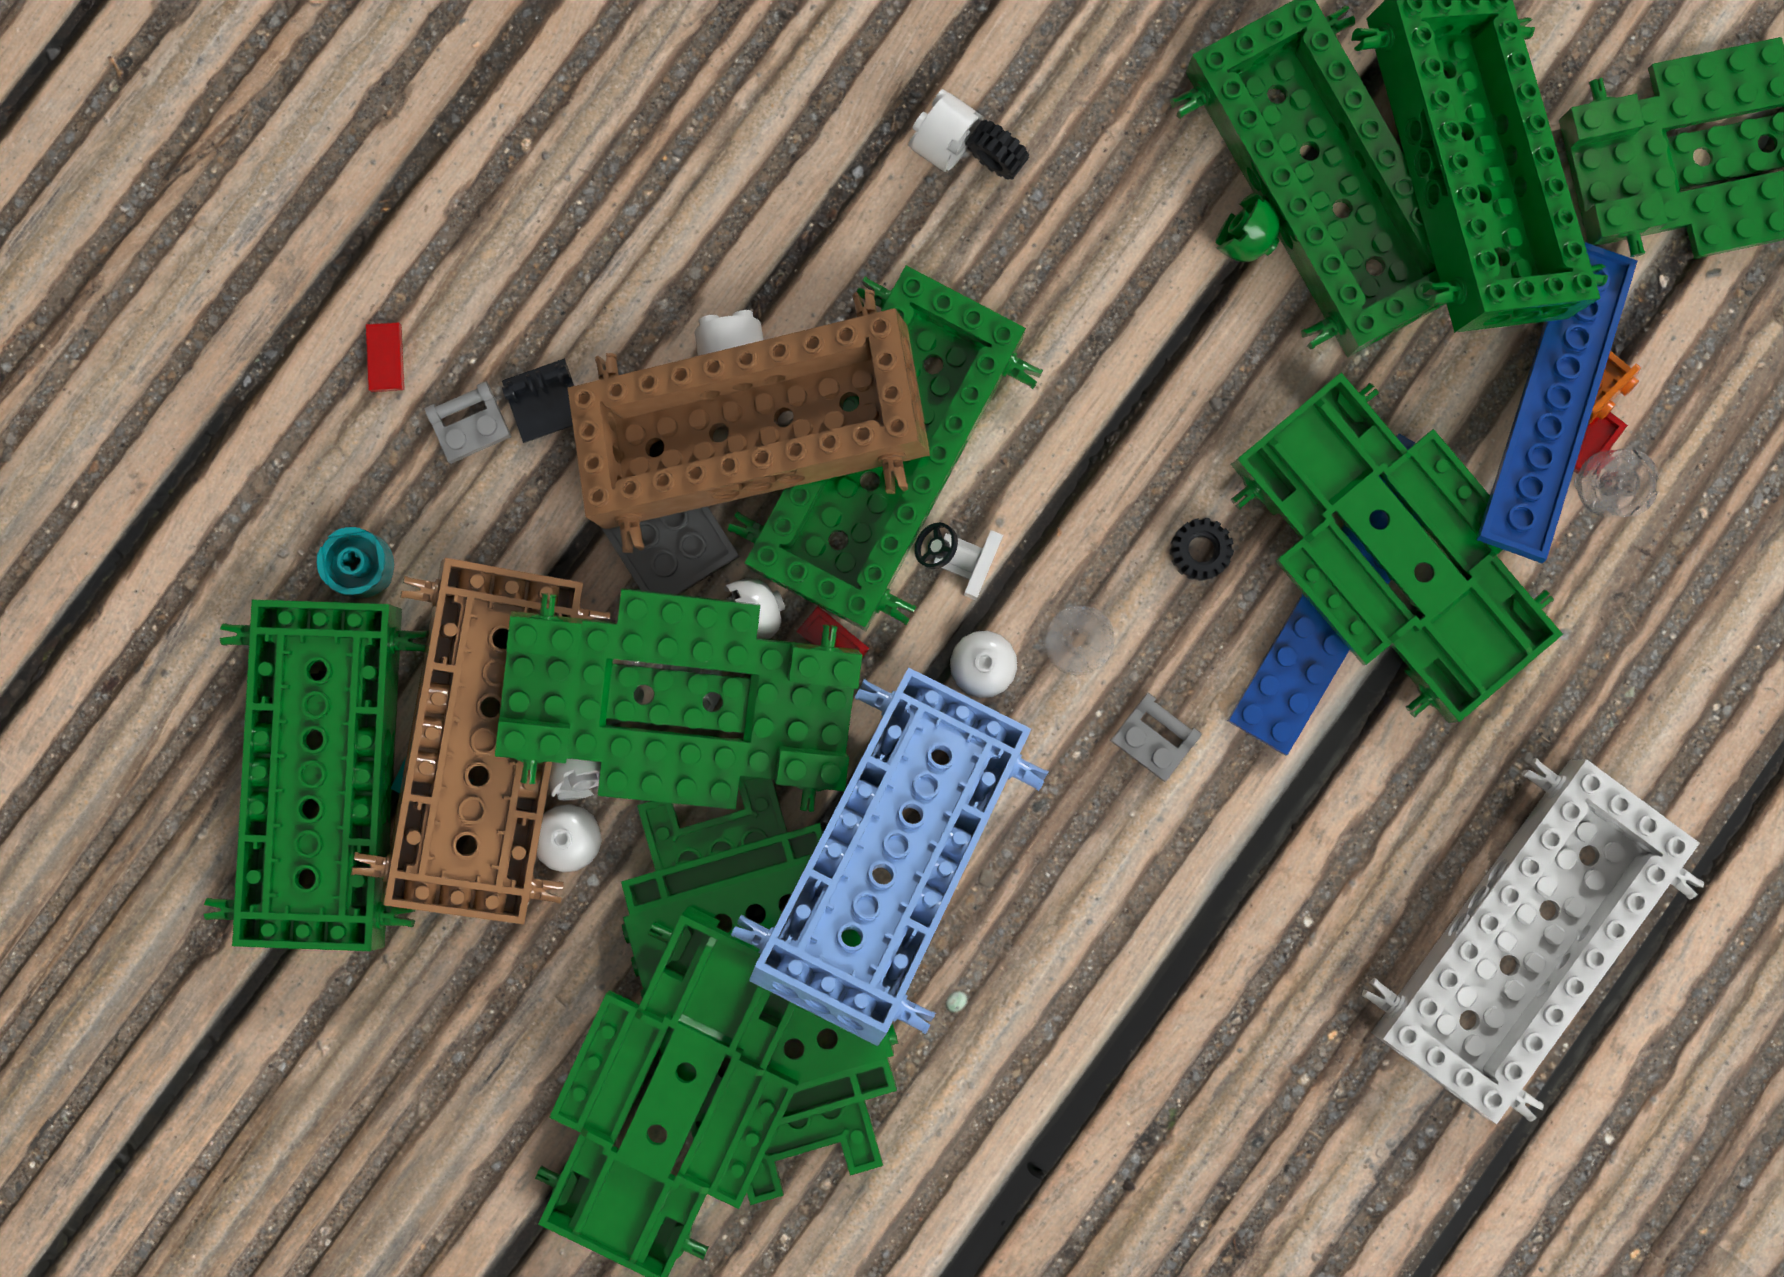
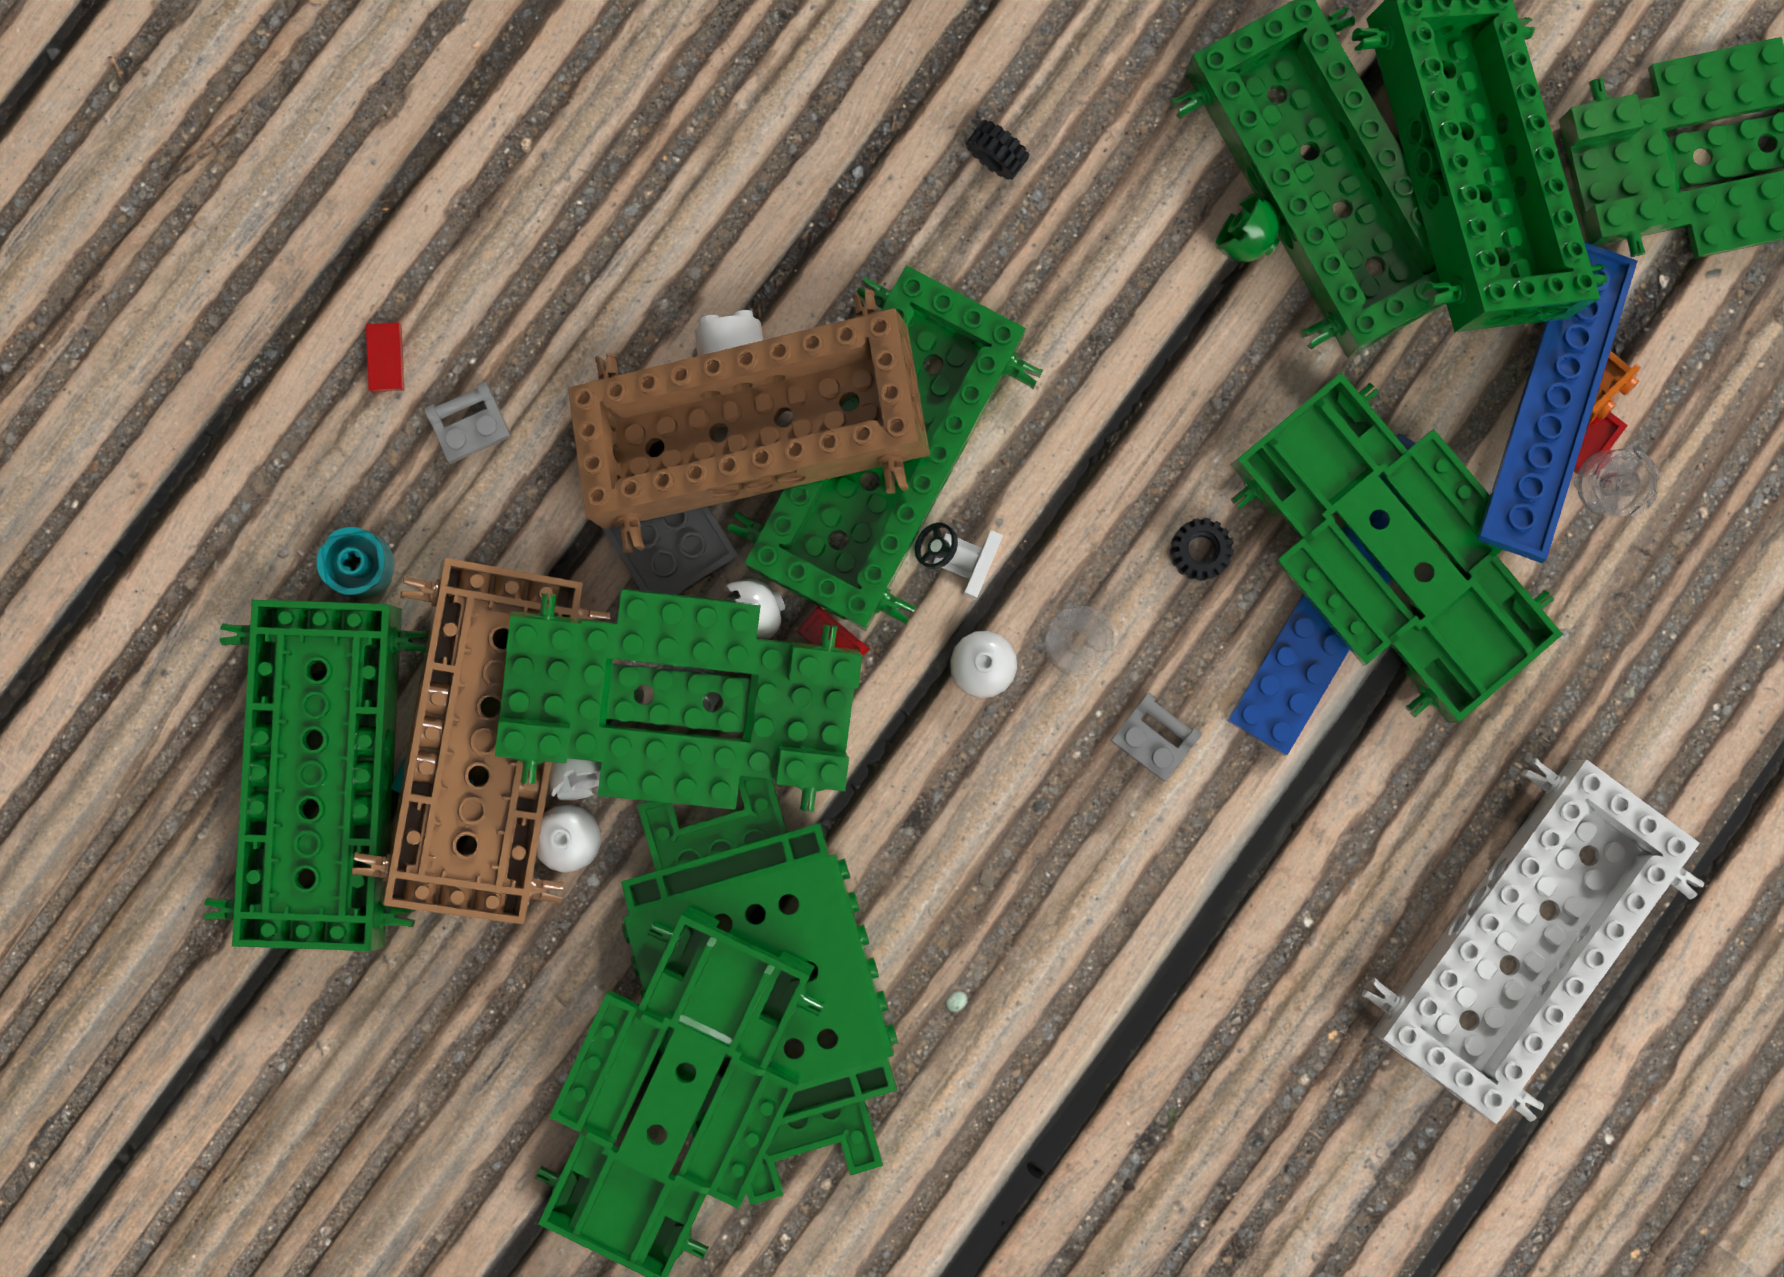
(540, 400): black hinge -> none
(868, 983): light blue piece -> none
(944, 131): white brick -> none

